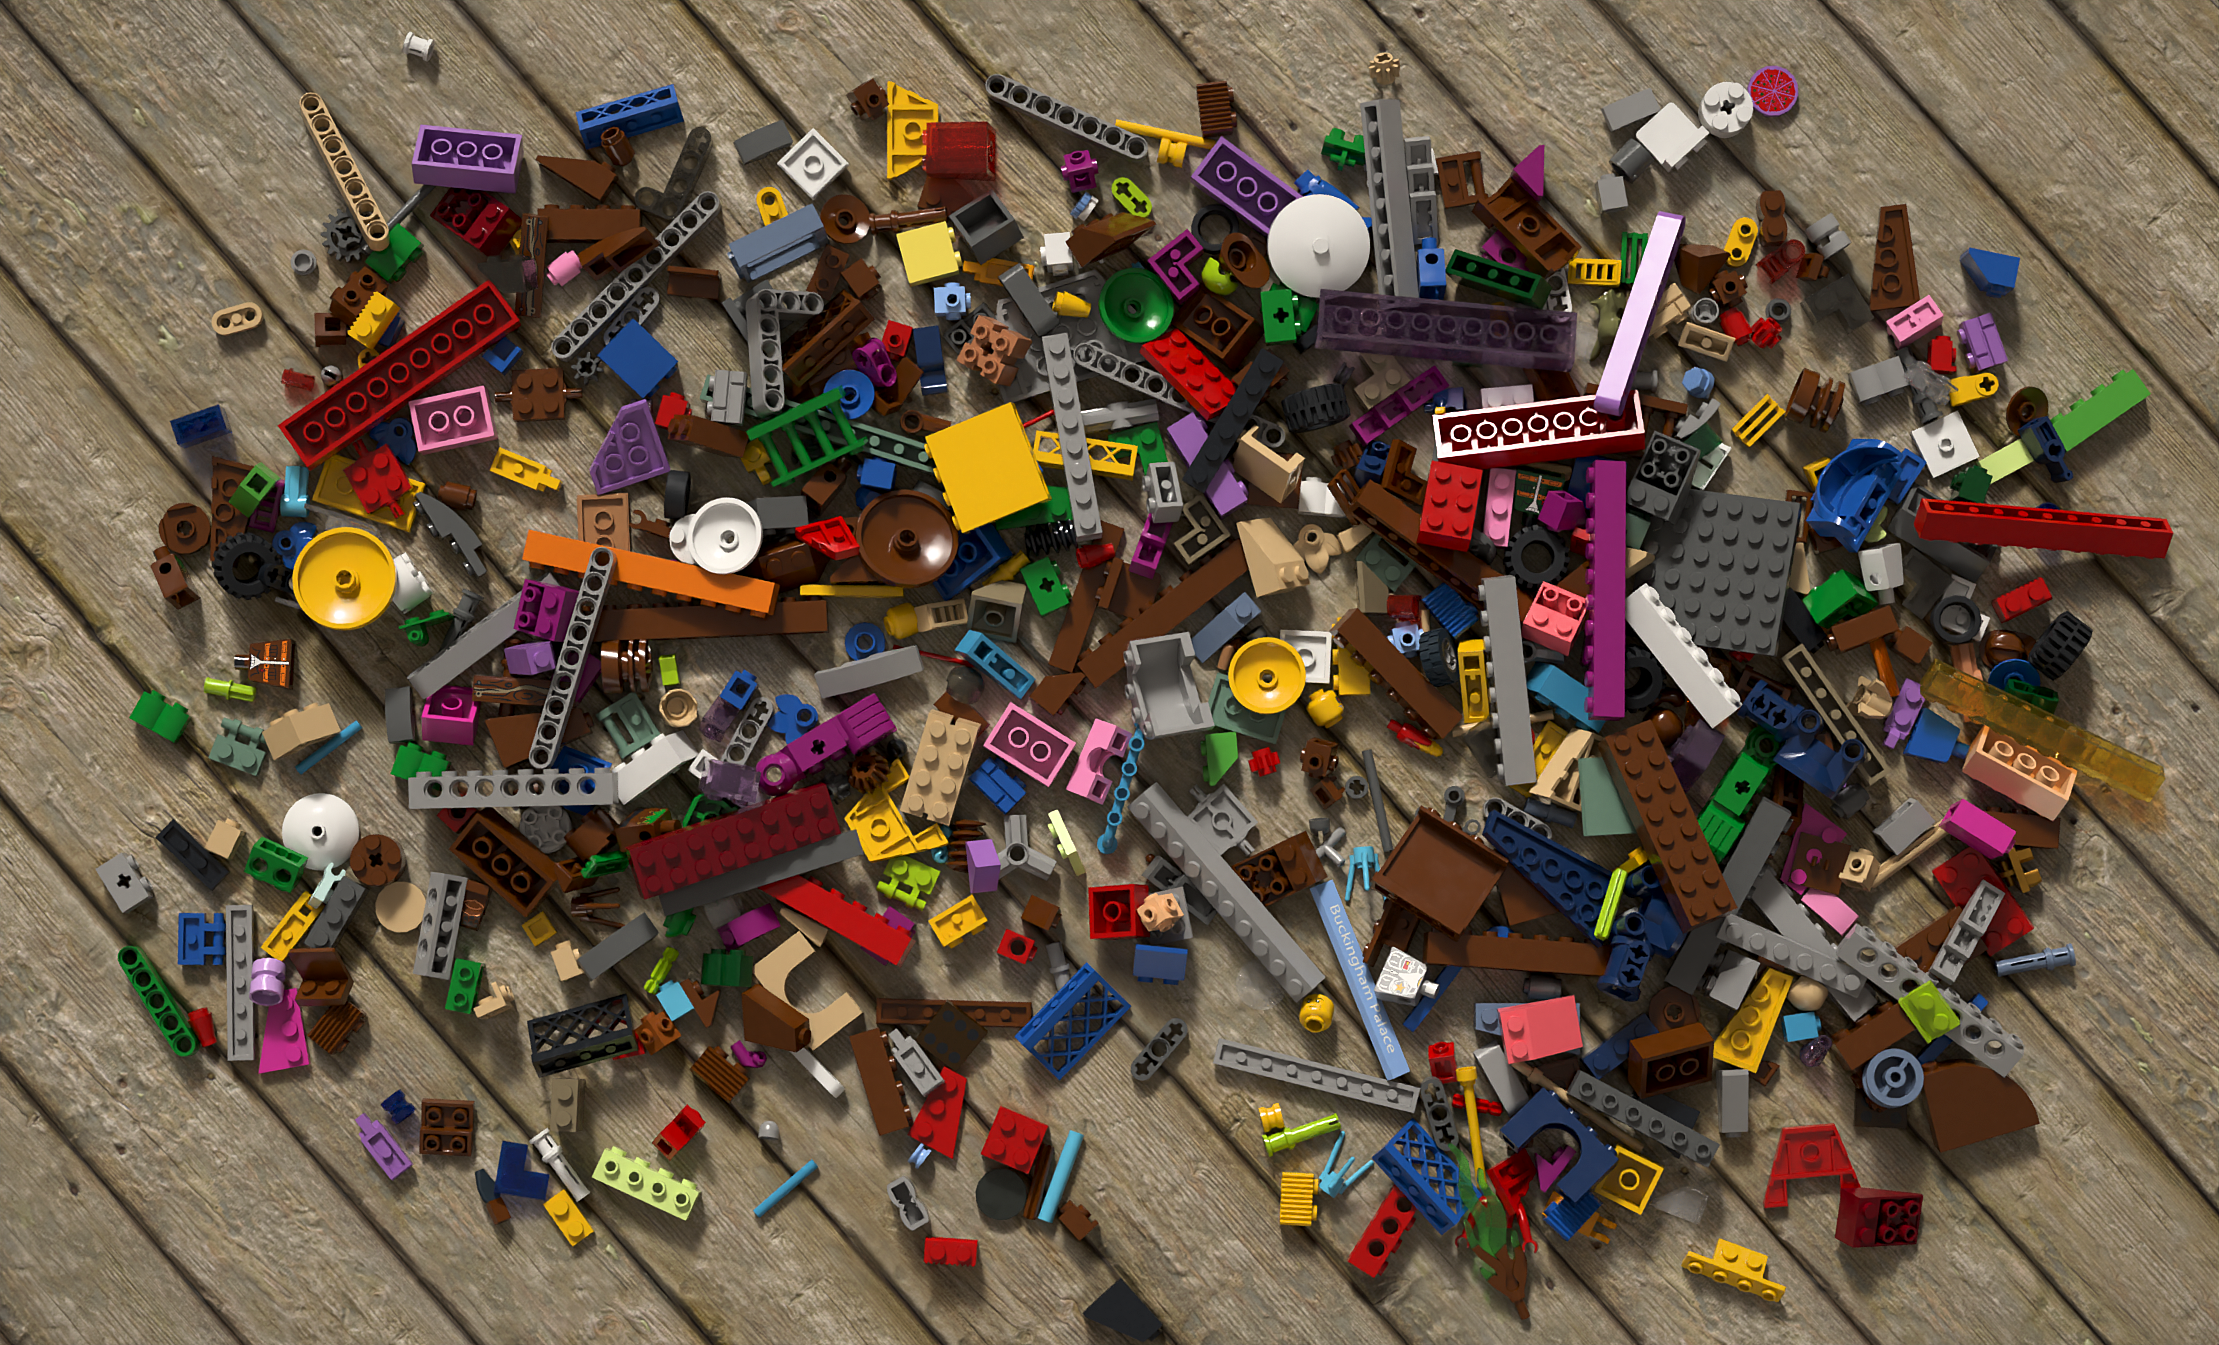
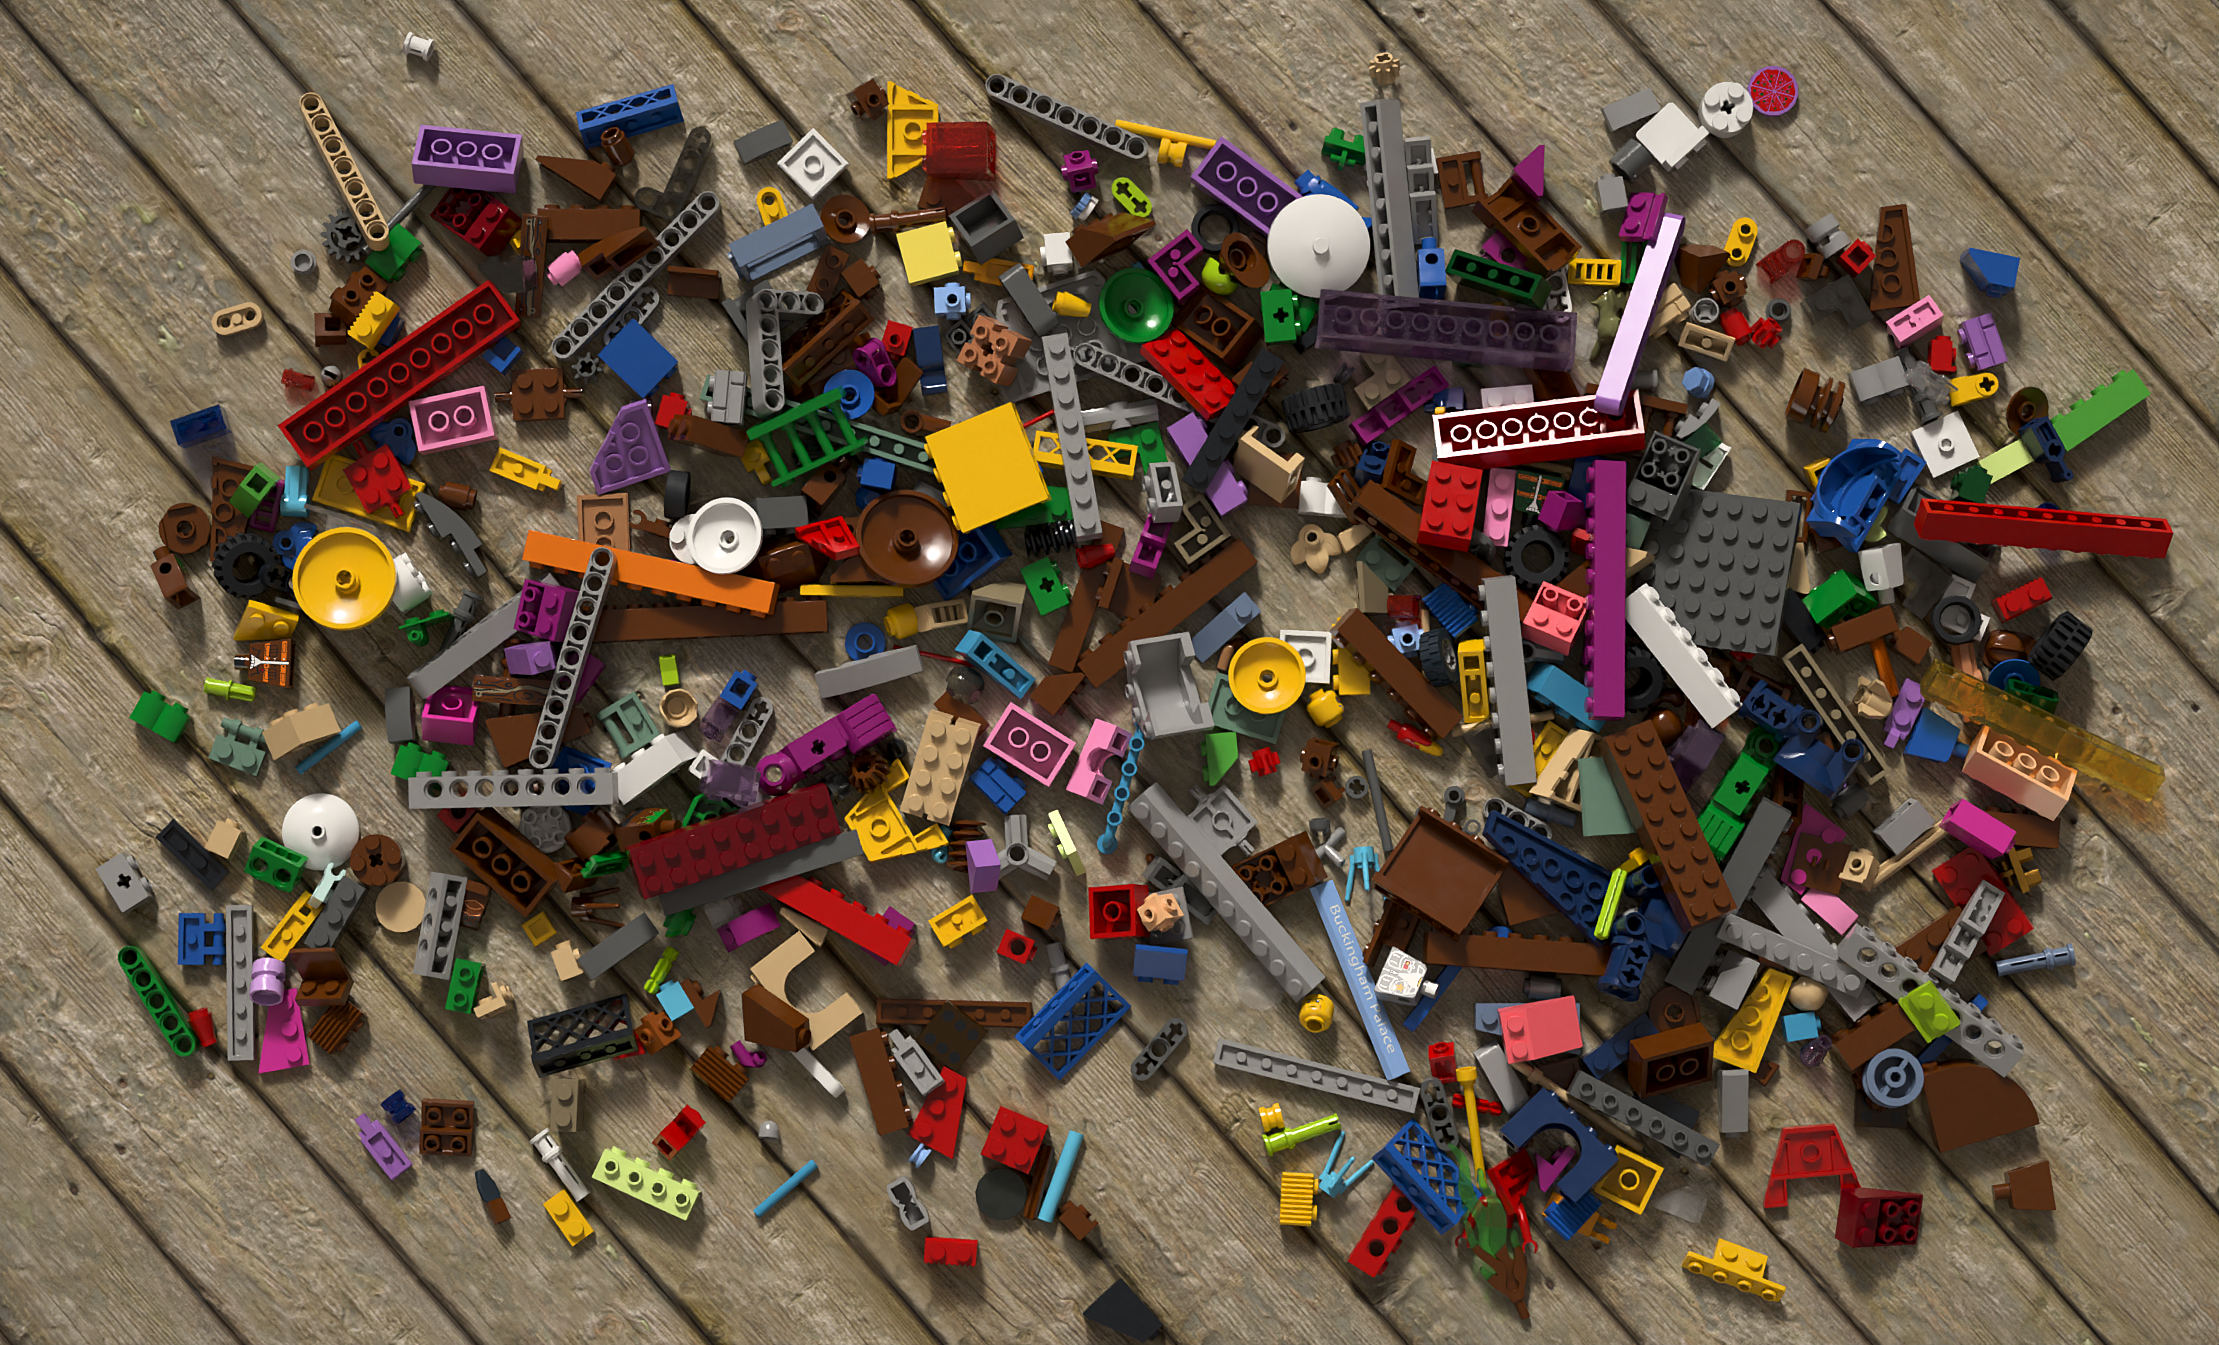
(265, 623): none -> yellow wing
(513, 1179): clear blue plate -> none
(626, 666): reddish brown wheel -> none
(727, 969): dark green brick -> none
(789, 718): blue plate -> none
(912, 873): lime plate -> none
(1009, 569): yellow pin -> none
(1214, 109): reddish brown brick -> none
(1257, 632): dark grey hinge -> none
(1271, 558): tan slope -> none
(1643, 217): none -> magenta plate
(1742, 436): yellow tile -> none
(1770, 211): reddish brown brick -> none
(1856, 258): none -> red brick
(2027, 1187): none -> reddish brown torso

